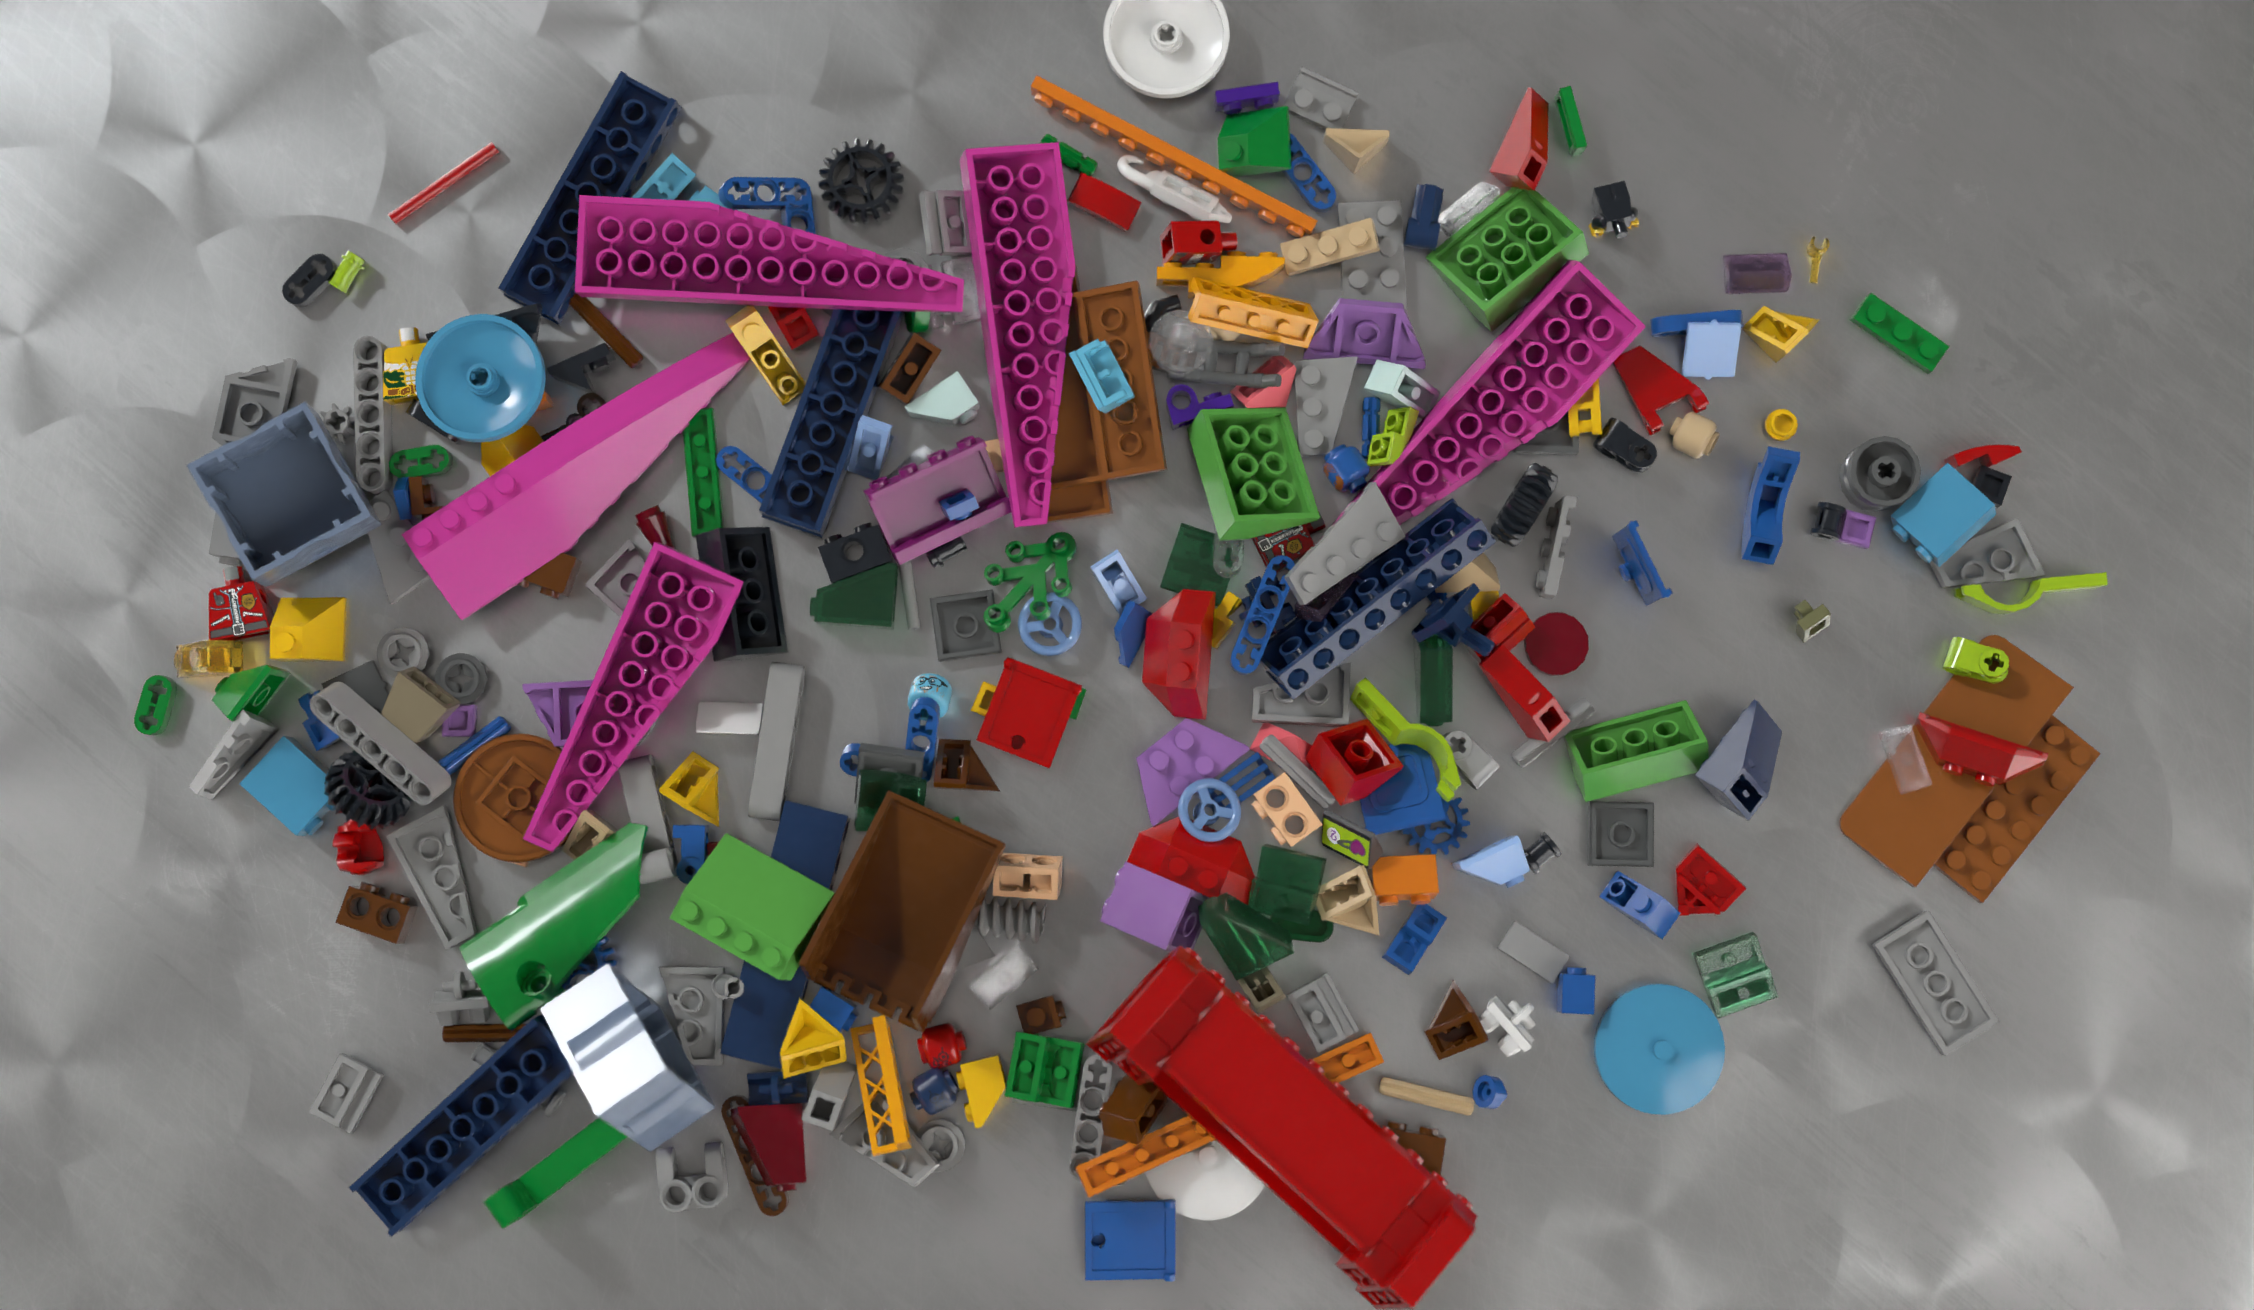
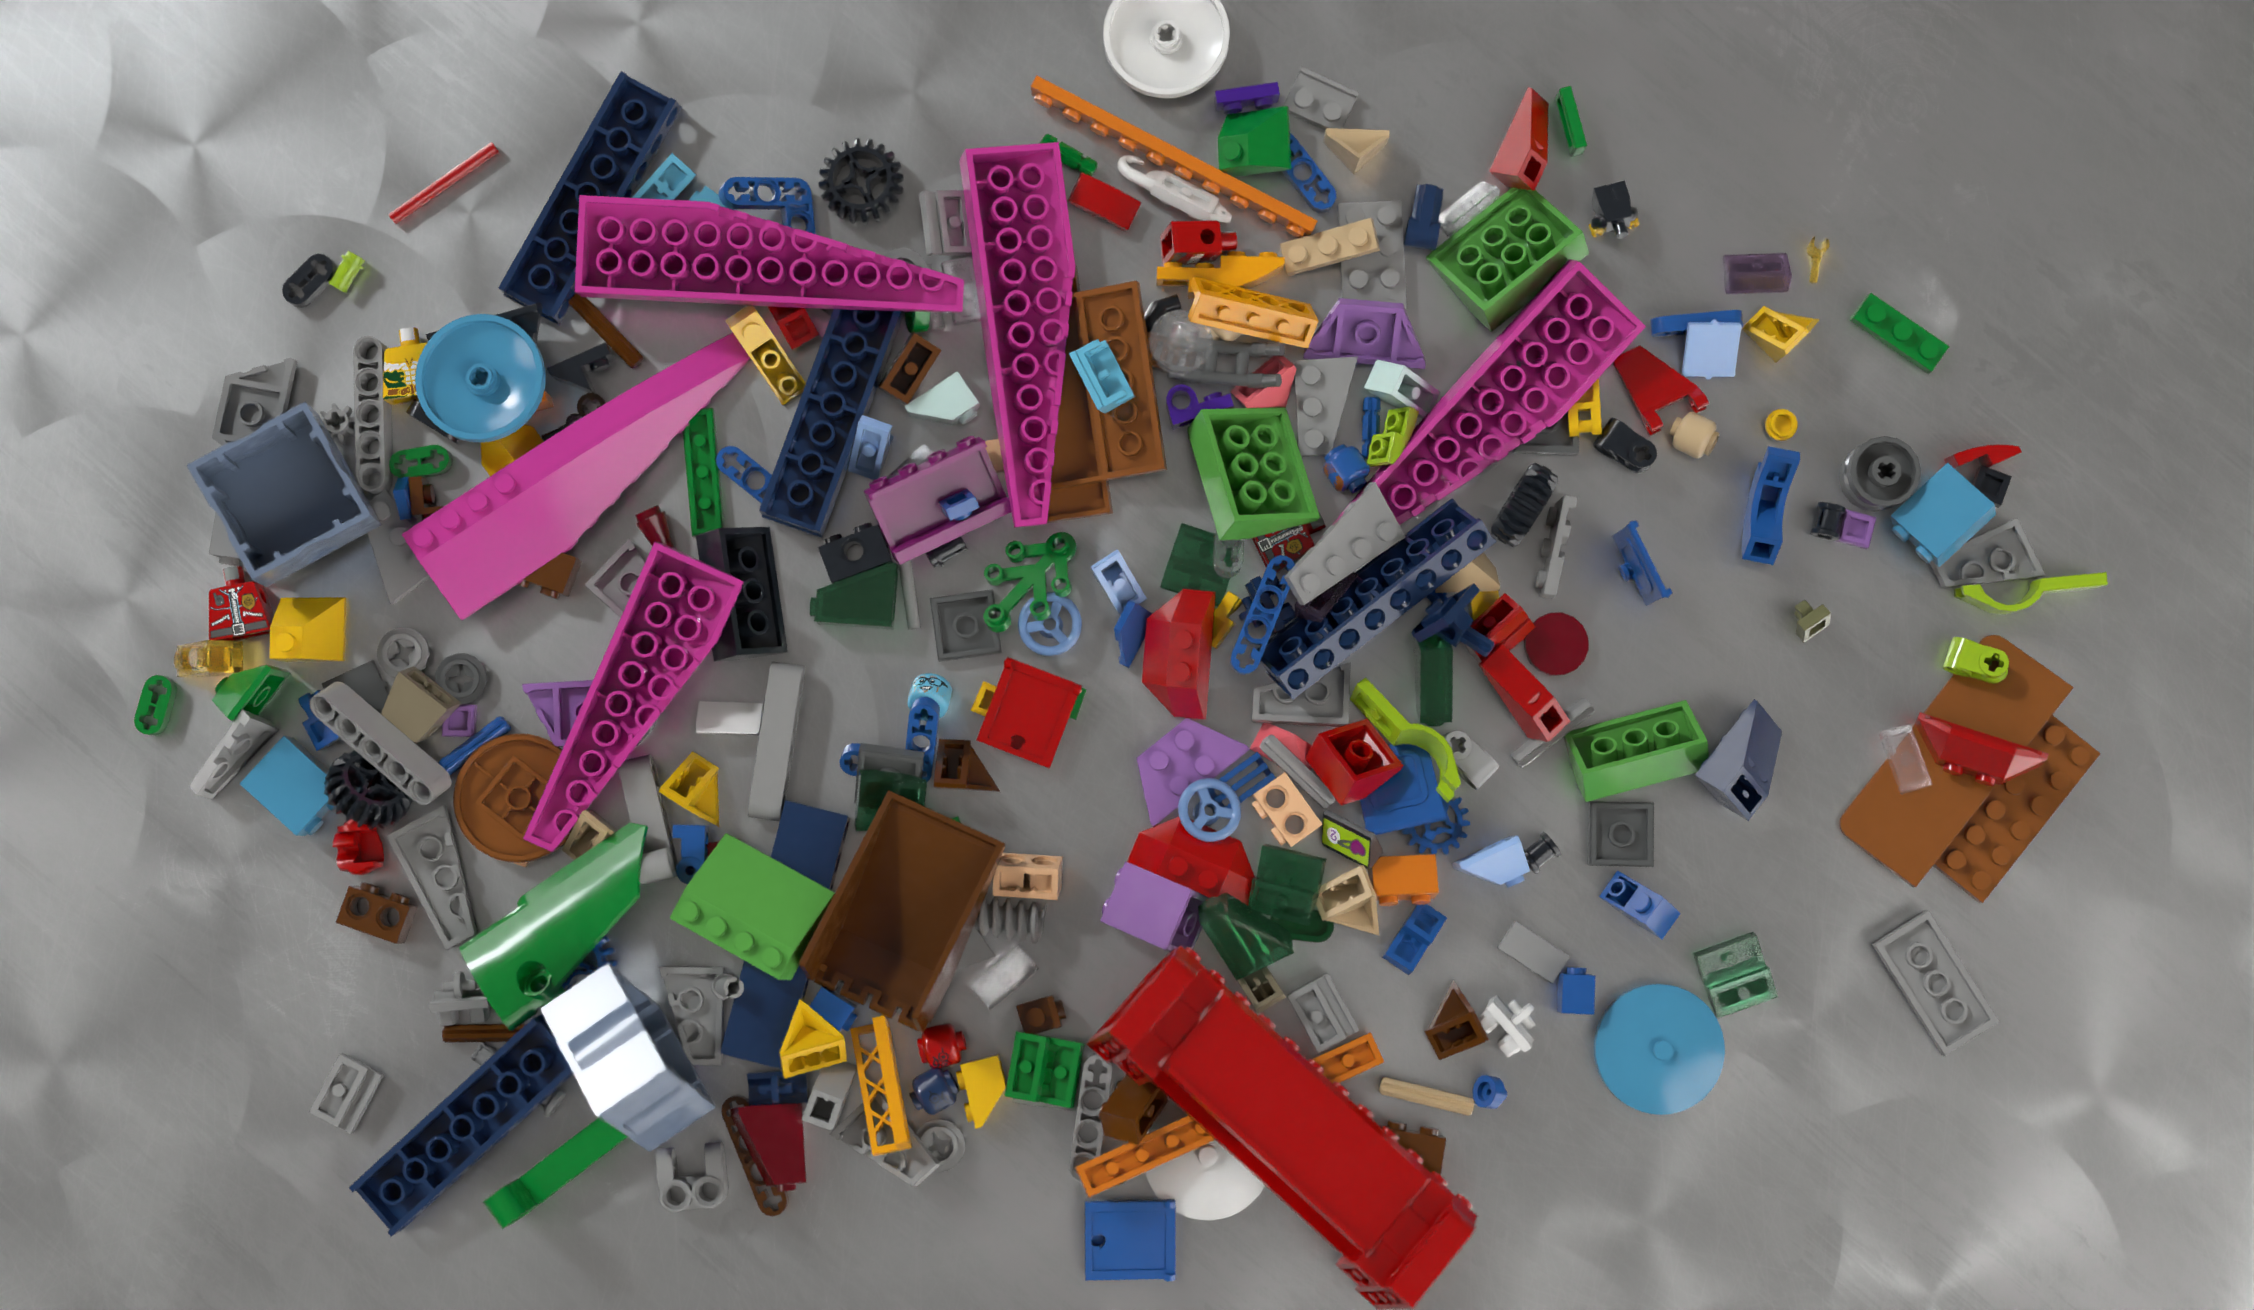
(1705, 884): red slope -> none

